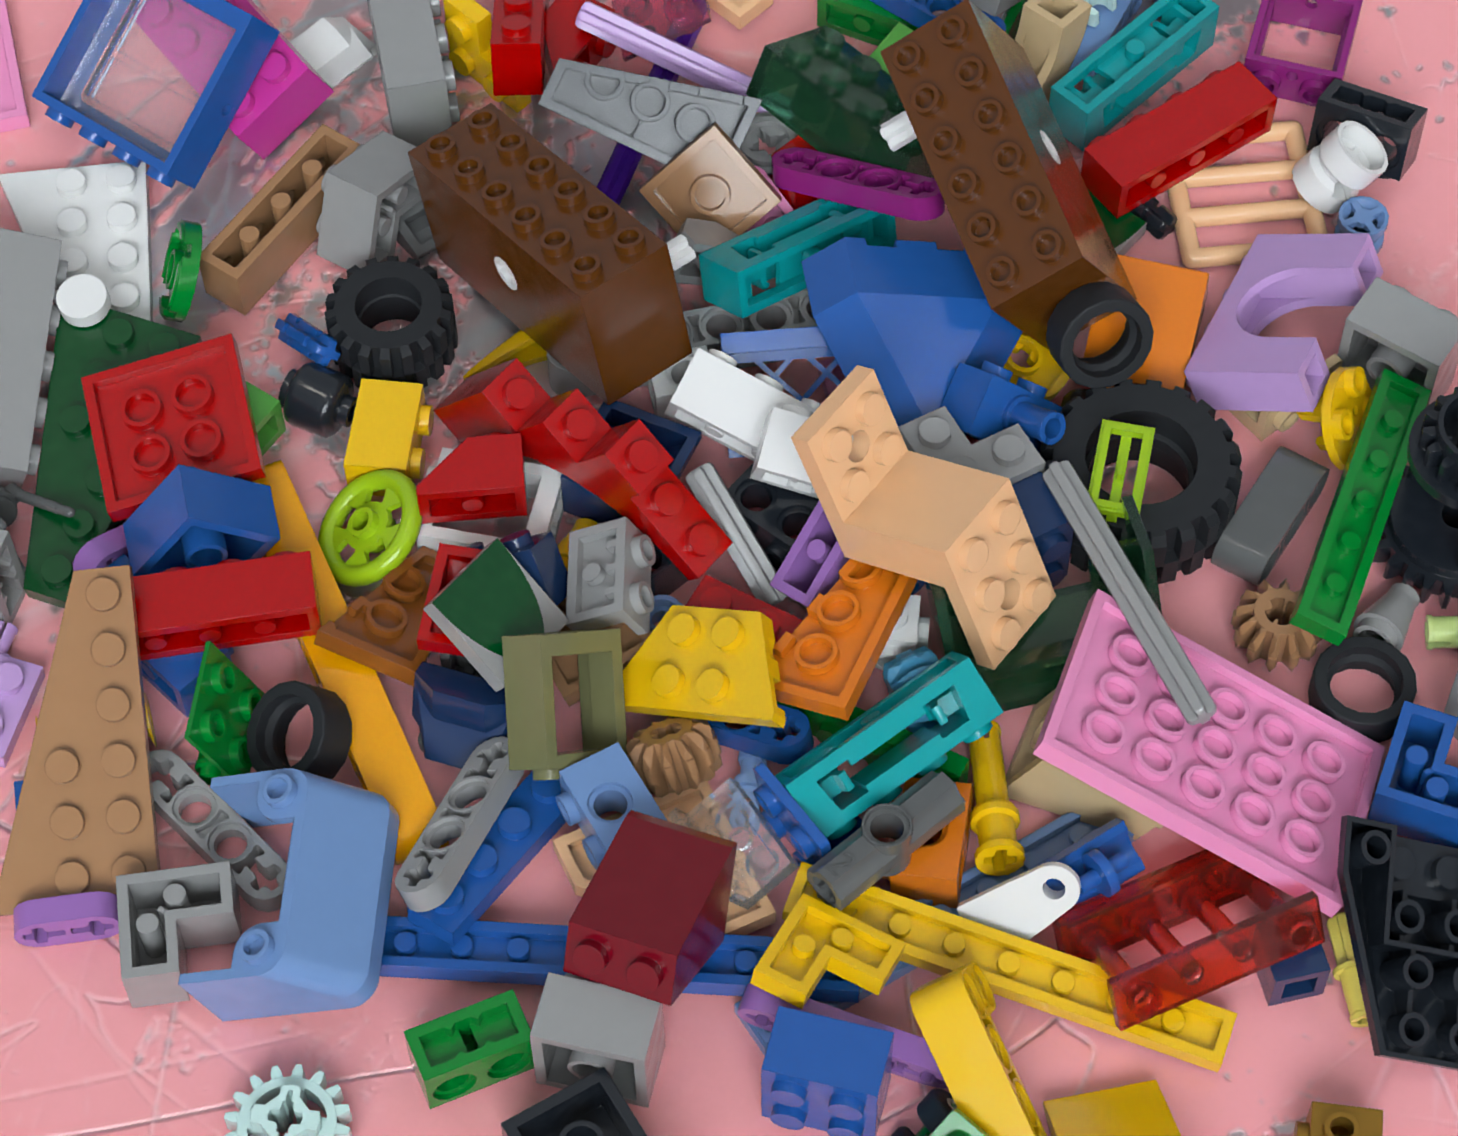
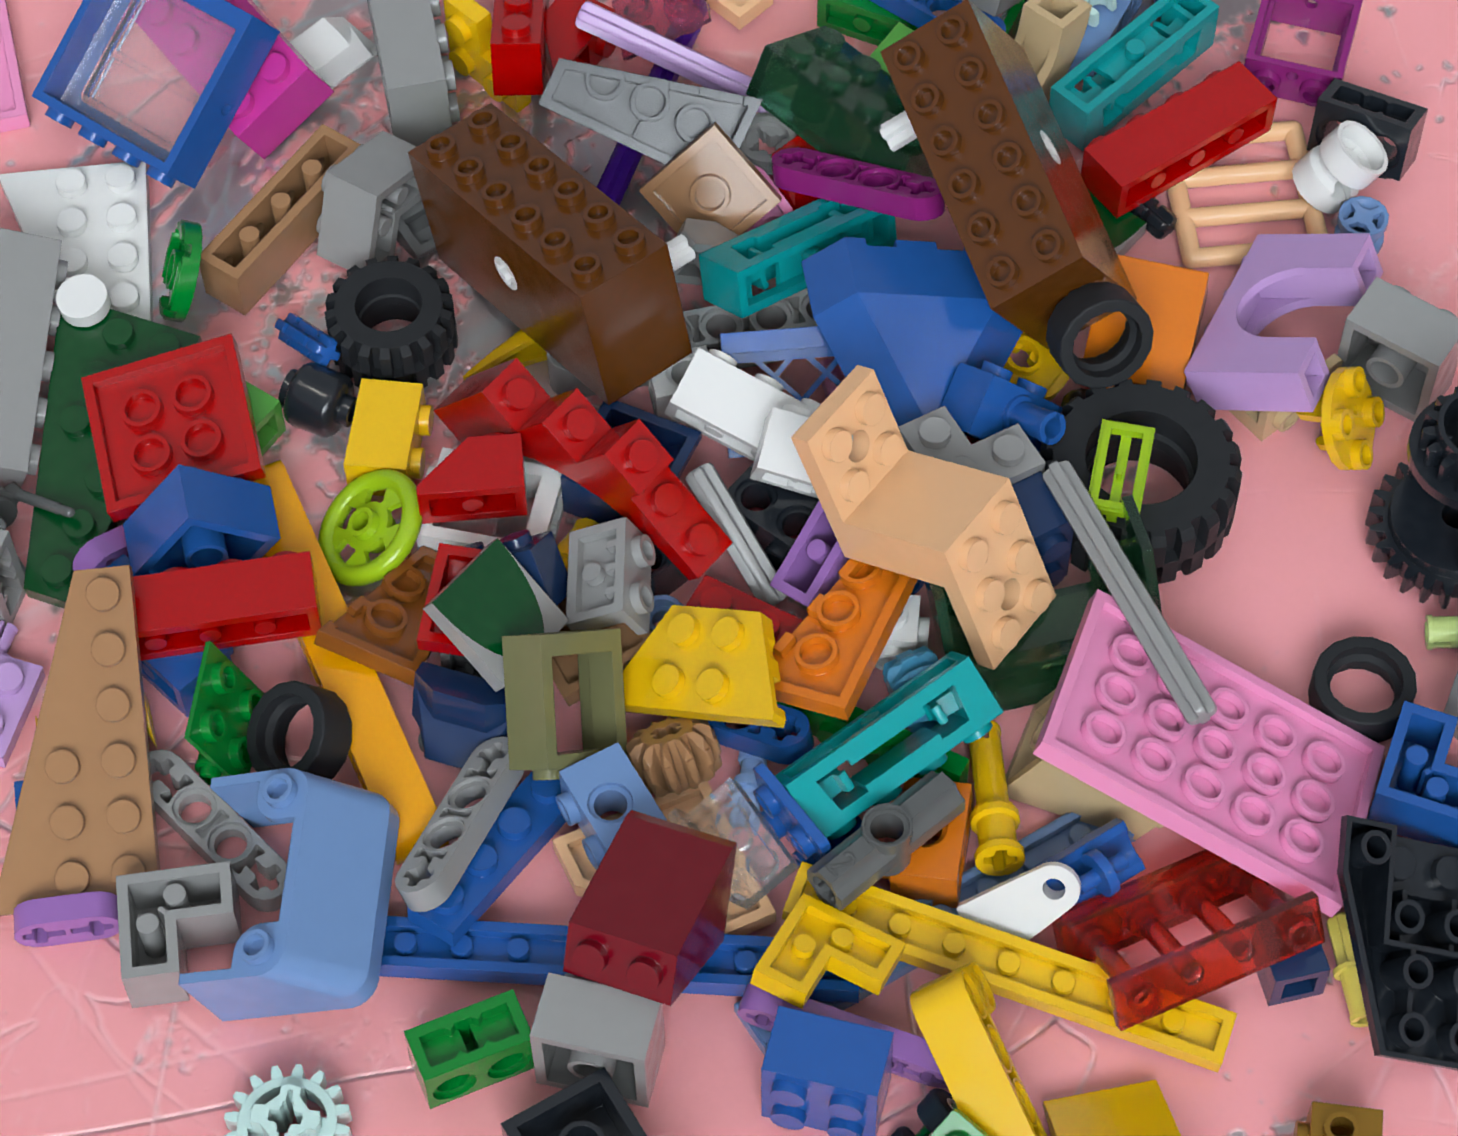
(1265, 629): medium nougat gear -> none
(1270, 516): dark grey beam -> none
(1359, 509): green plate -> none
(1389, 616): light grey cone -> none

